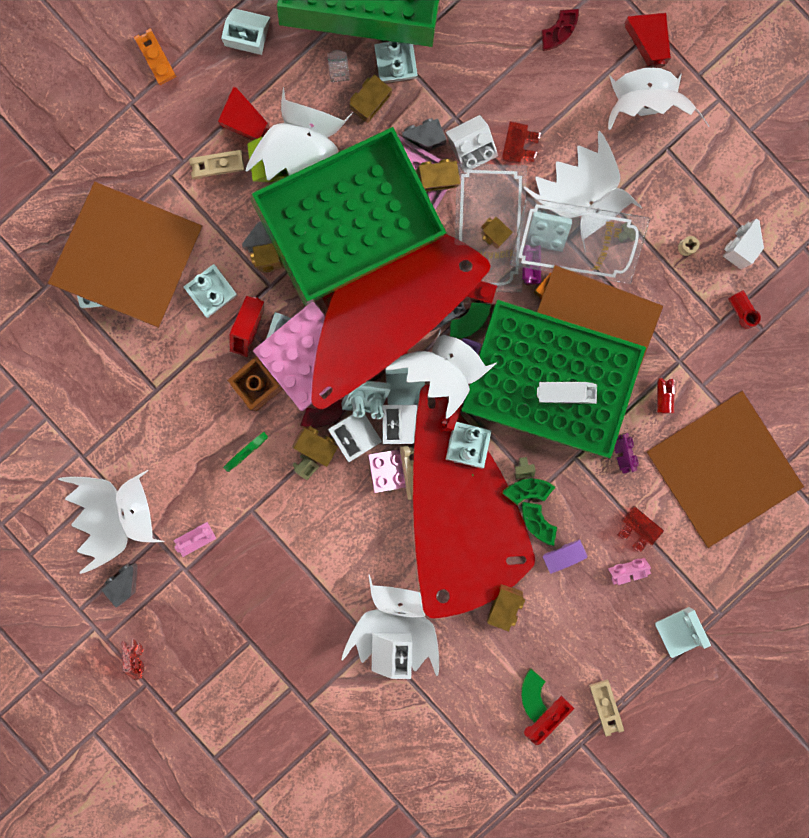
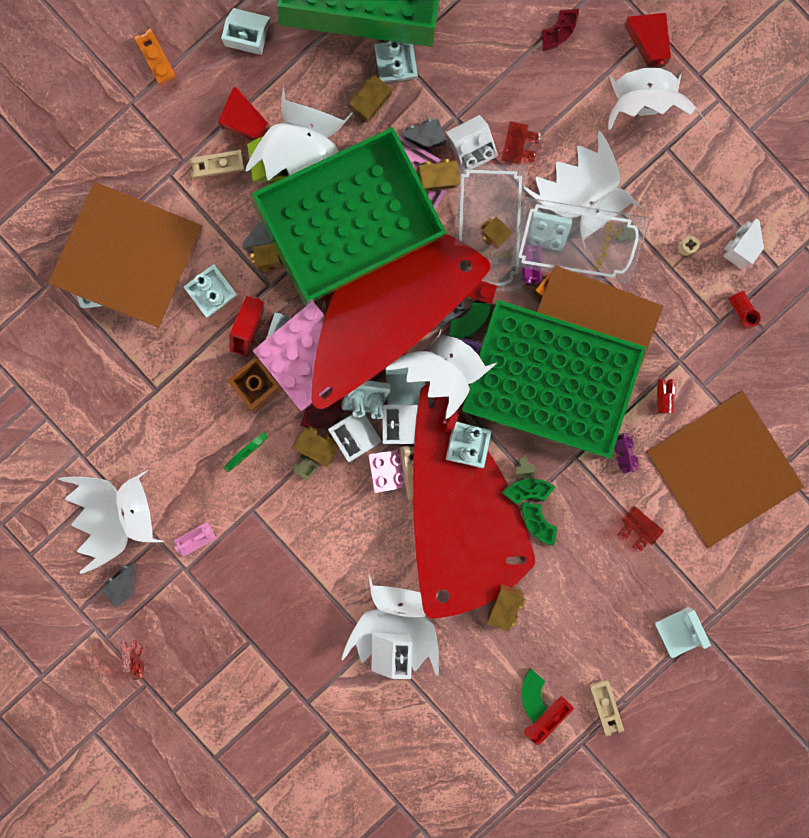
(338, 66): clear brick -> none
(565, 556): medium lavender slope -> none
(567, 392): white slope -> none
(621, 572): bright pink hinge -> none

